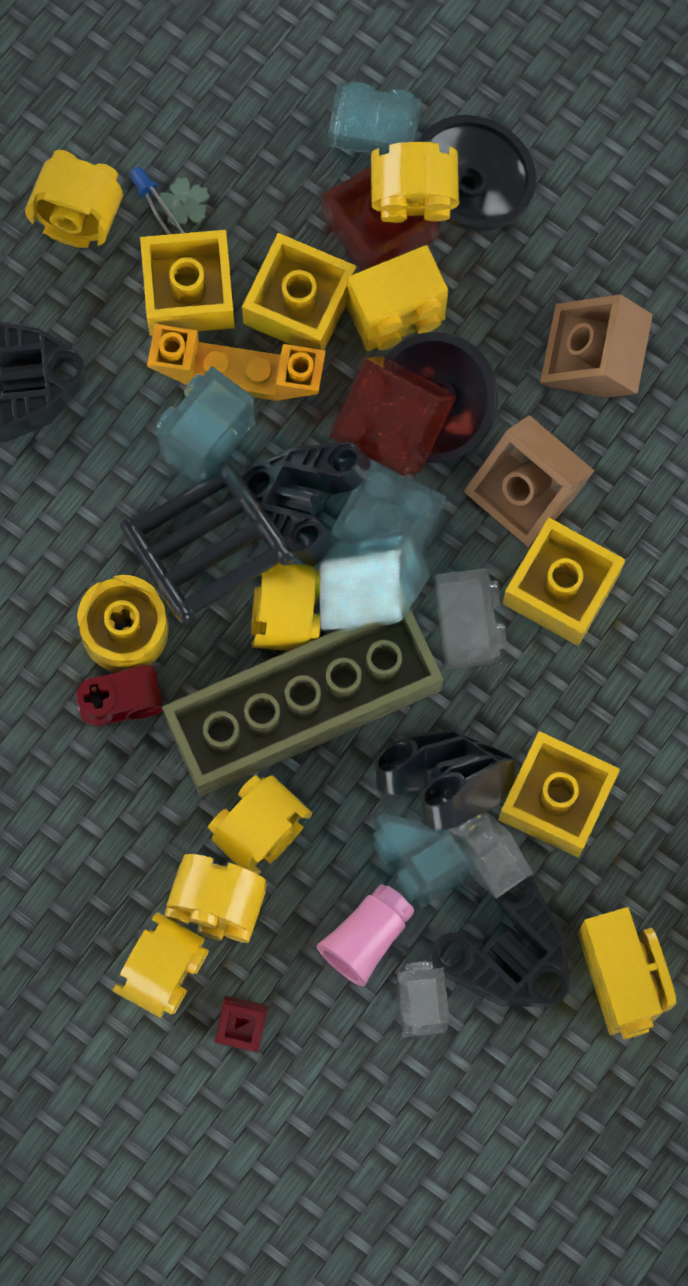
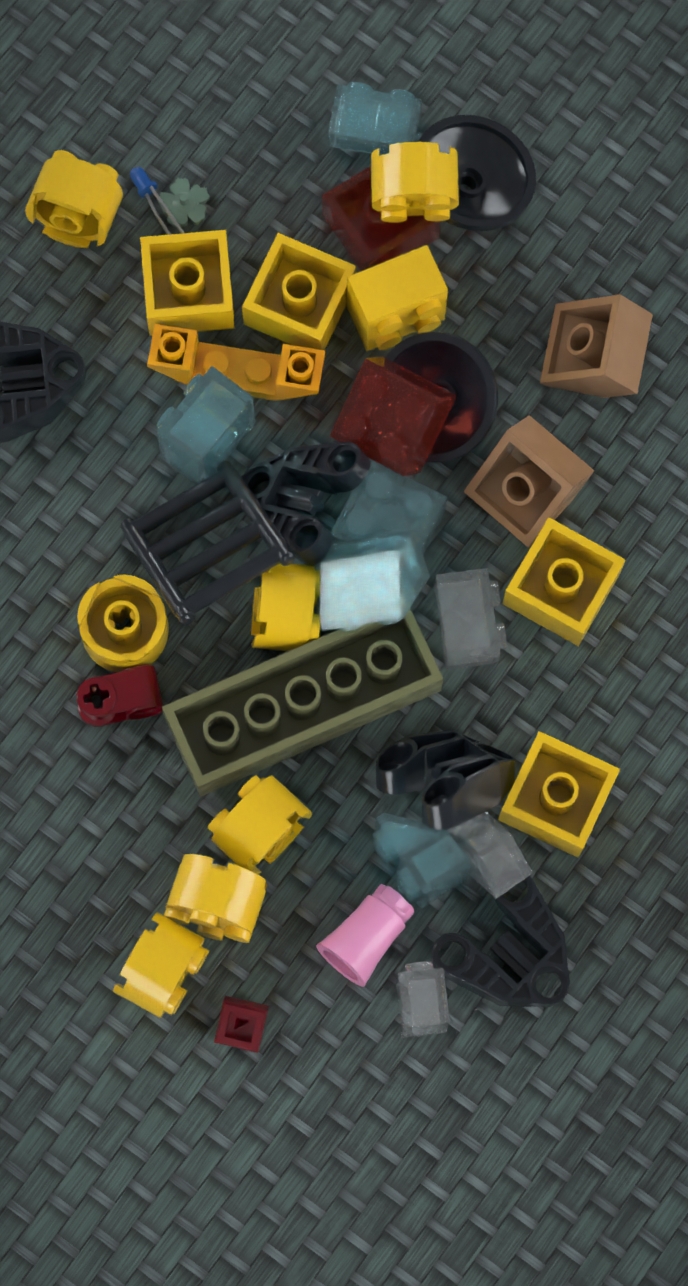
(626, 972): yellow brick -> none

